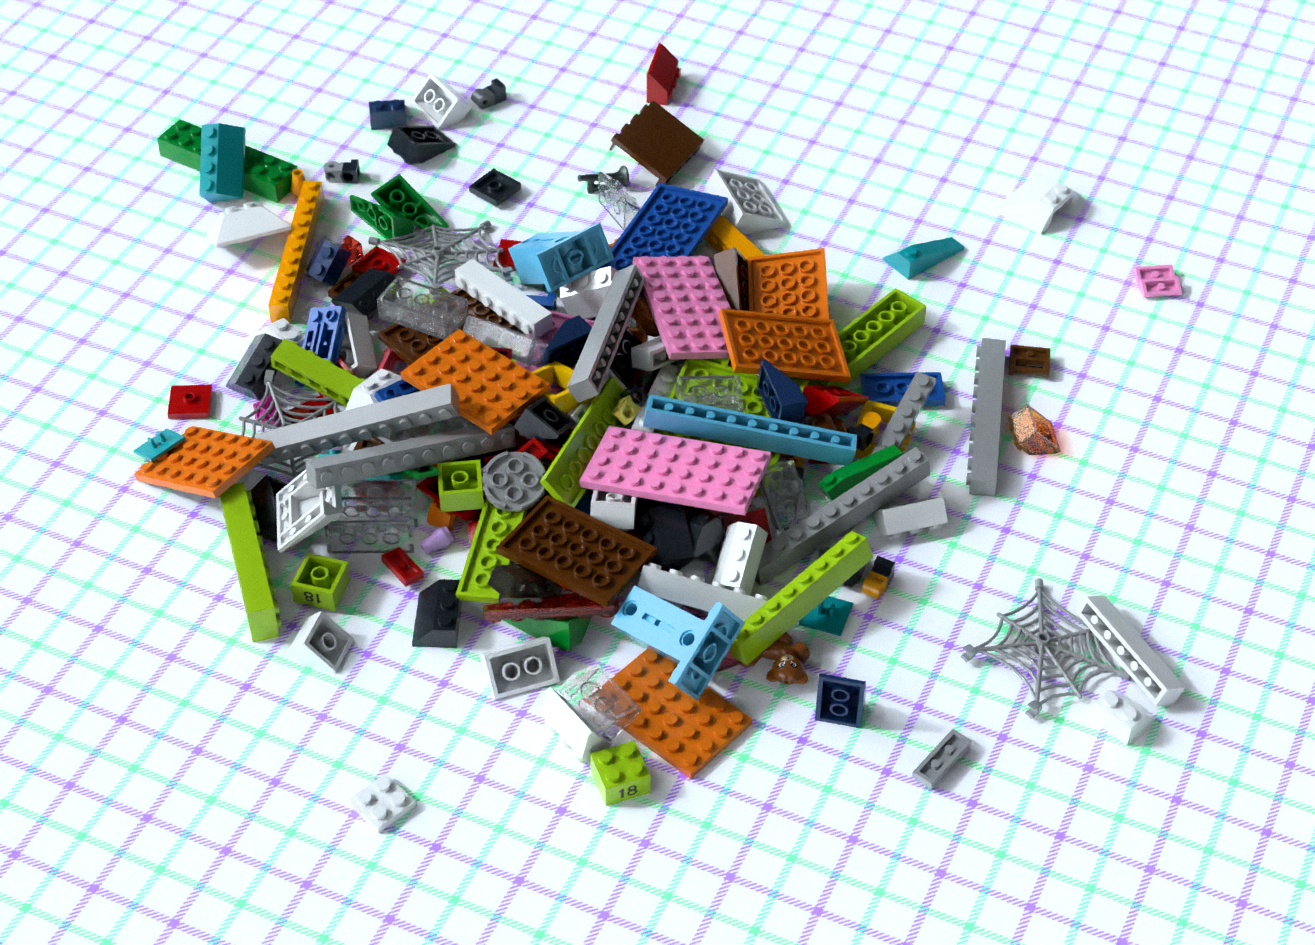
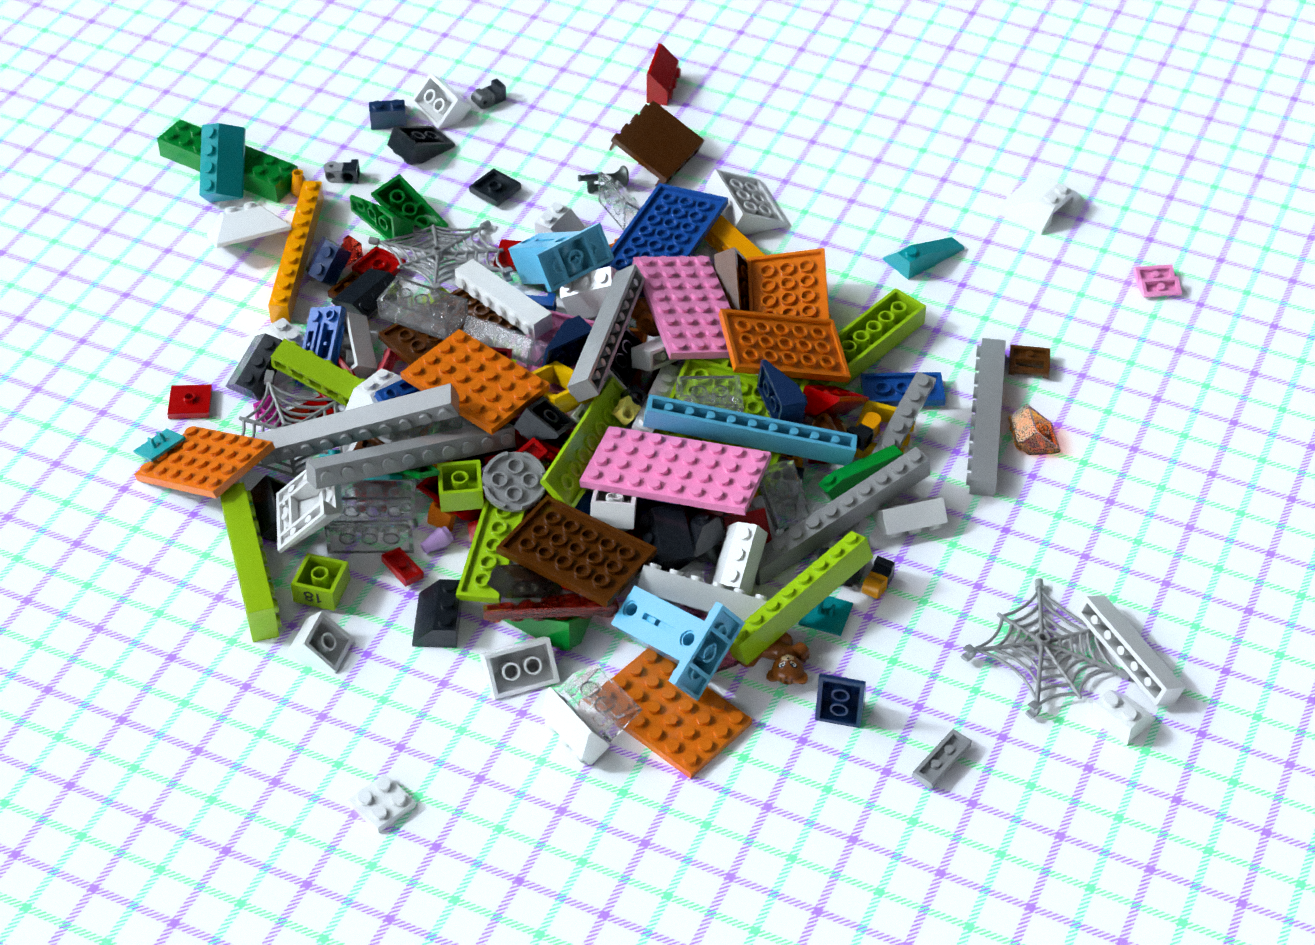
(558, 219): none -> white slope
(620, 773): lime brick -> none

